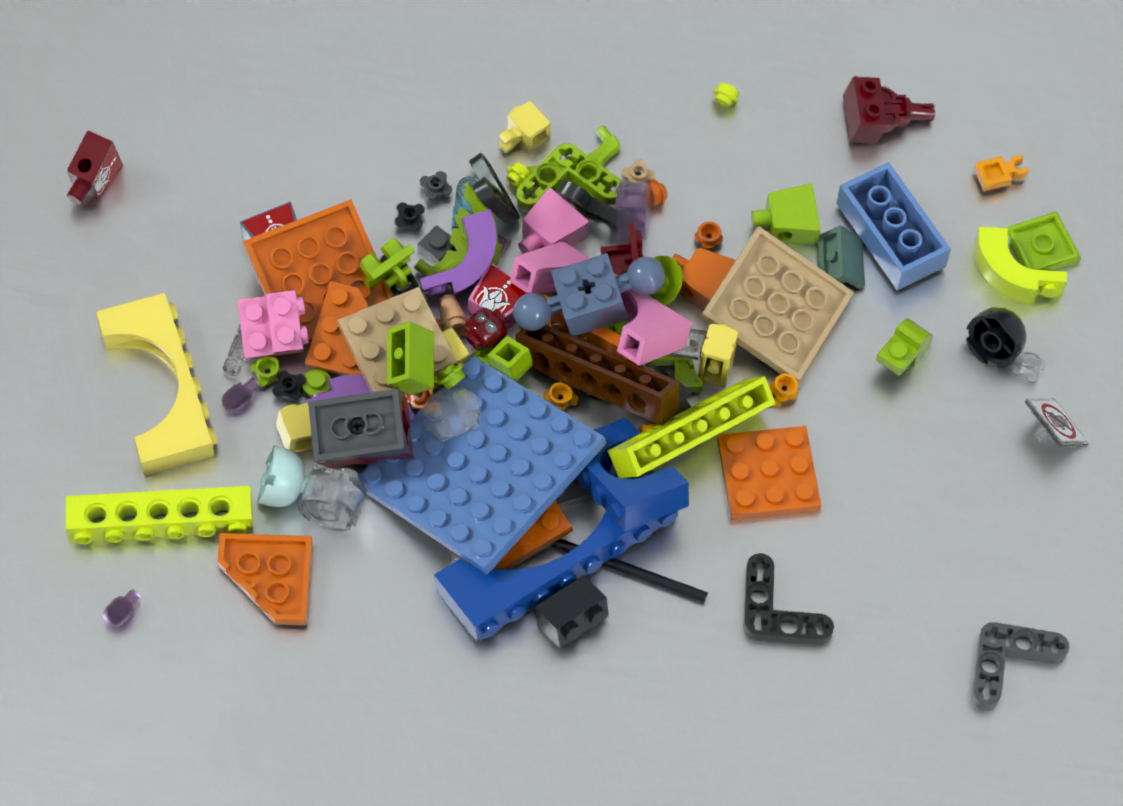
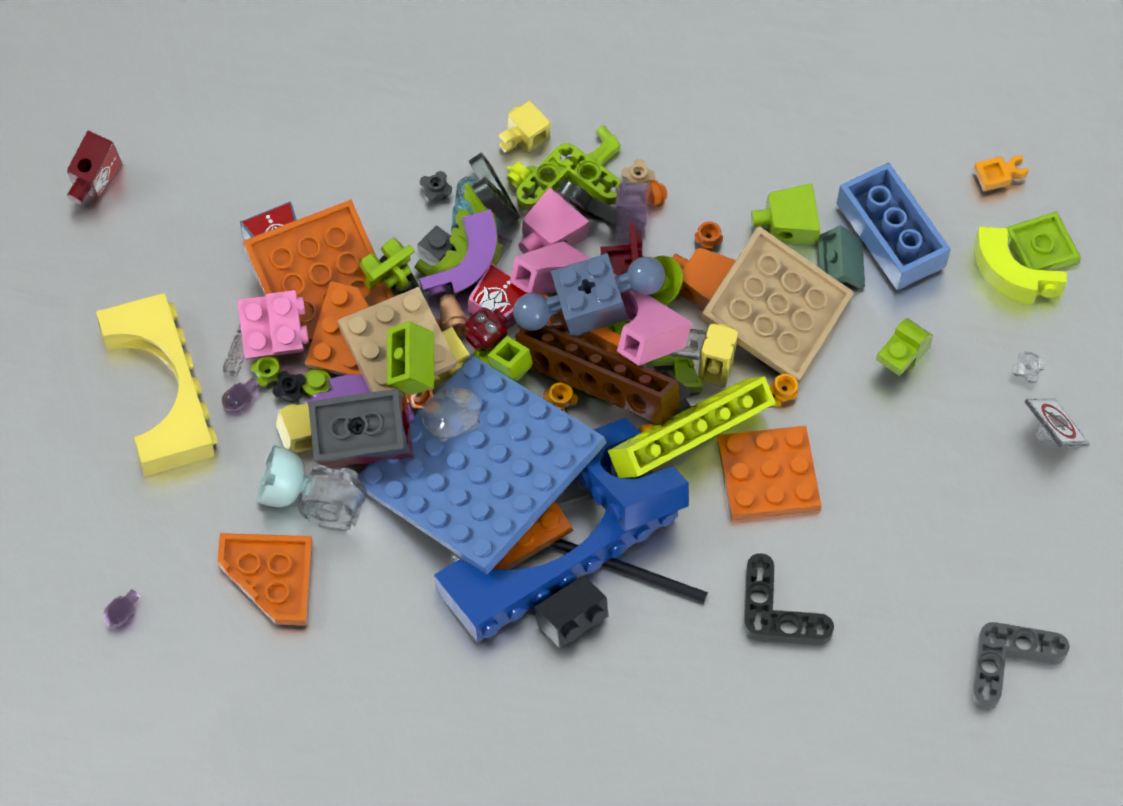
(146, 505): neon yellow brick -> none
(409, 223): black plate -> none
(450, 375): lime plate -> none
(726, 94): neon yellow plate -> none
(879, 110): dark red brick -> none
(996, 336): black cylinder -> none

